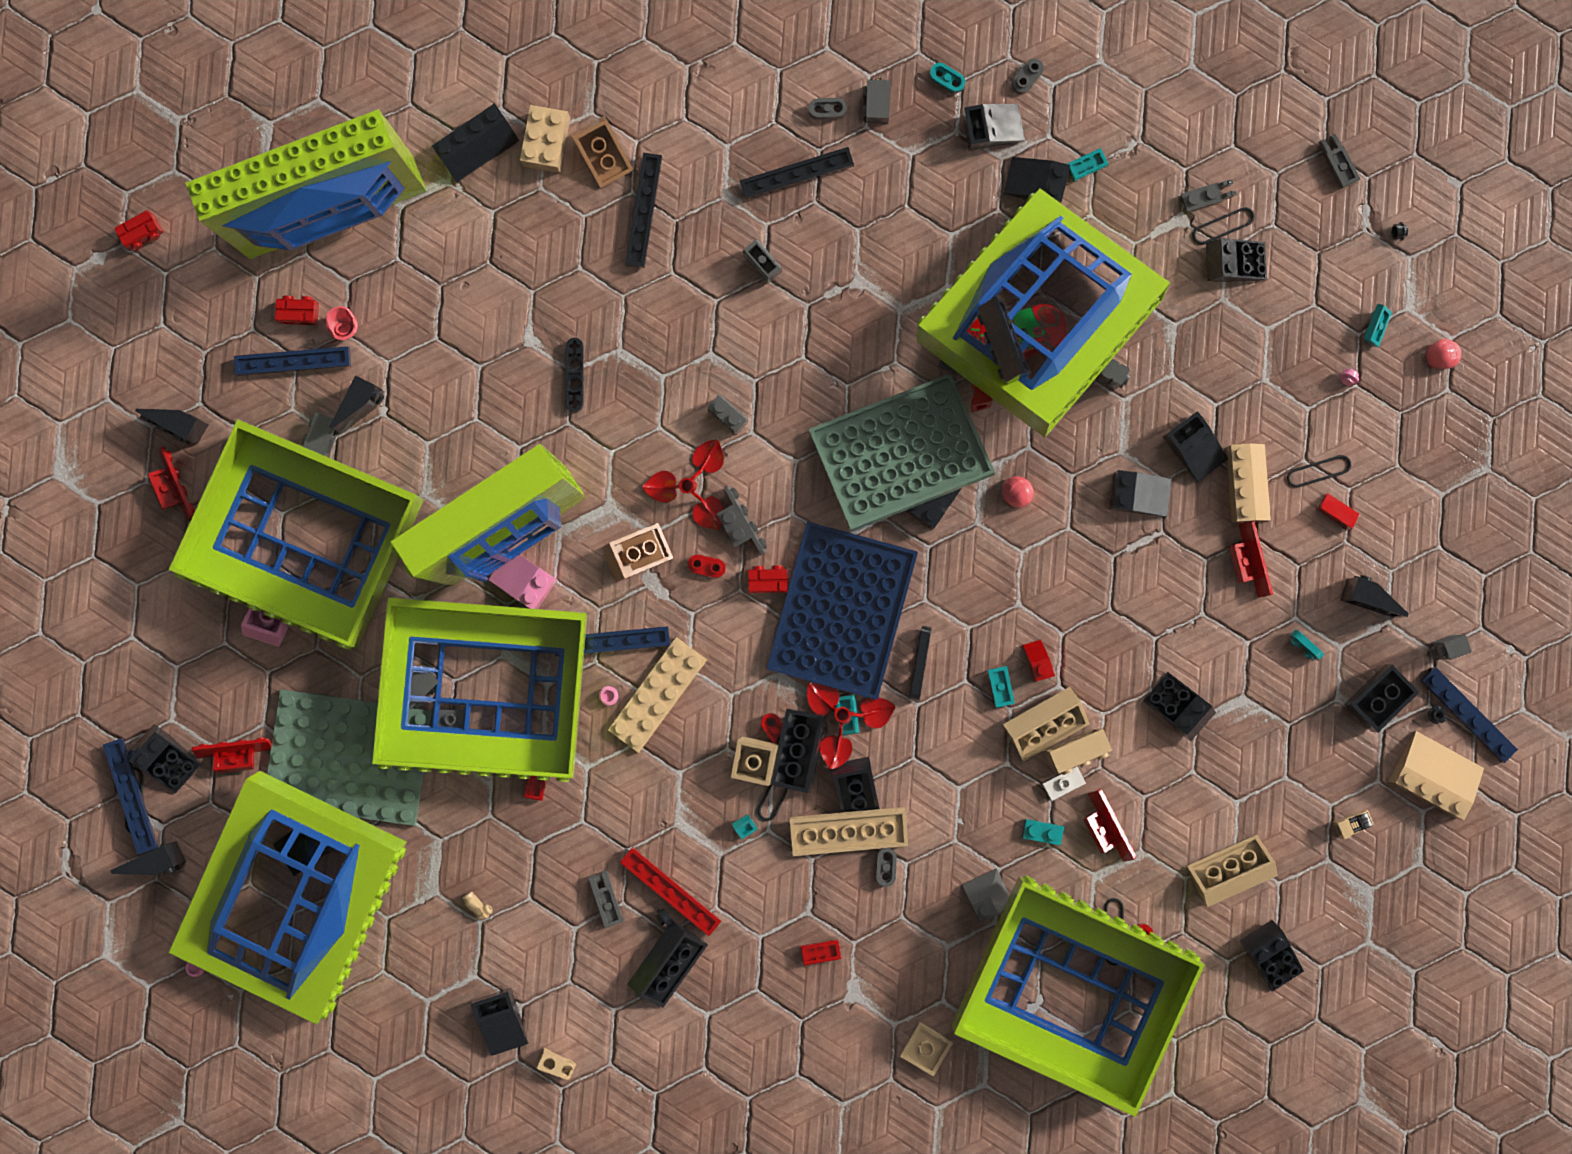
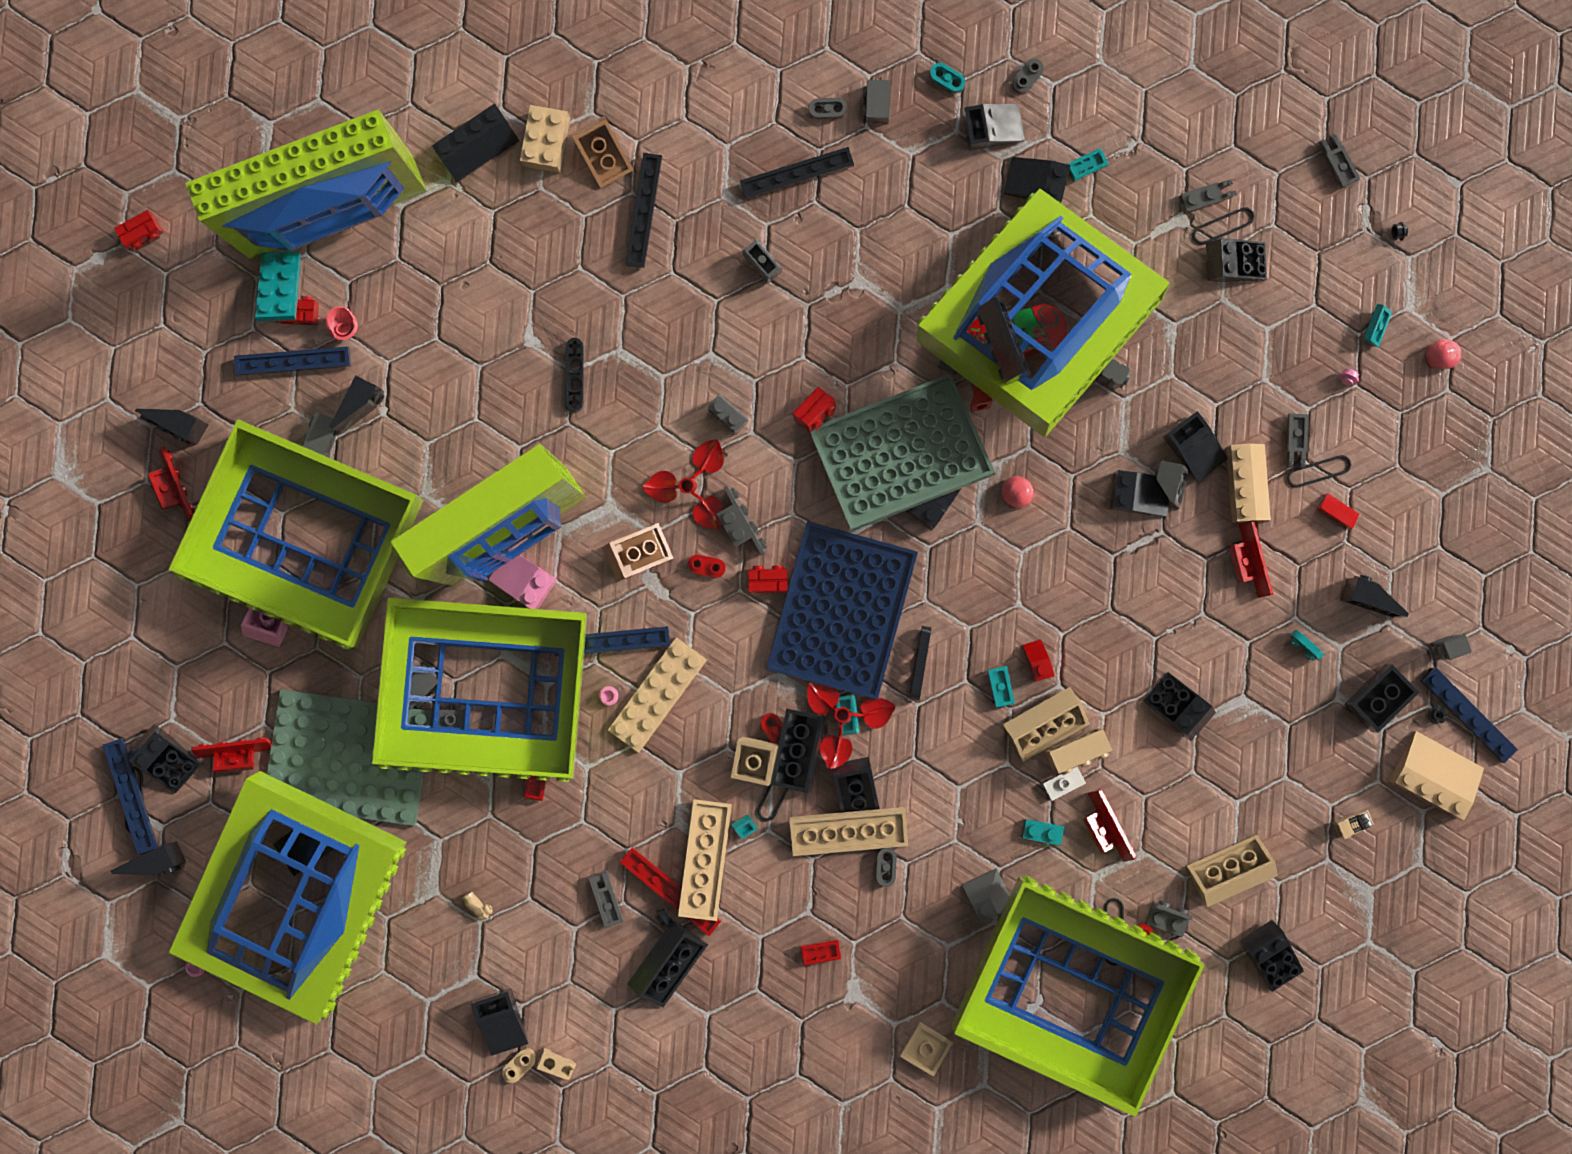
(278, 286): none -> teal plate
(518, 1065): none -> tan plate
(704, 860): none -> tan plate
(814, 410): none -> red brick
(1167, 918): none -> dark grey bracket
(1173, 480): none -> dark grey slope
(1297, 438): none -> dark grey hinge

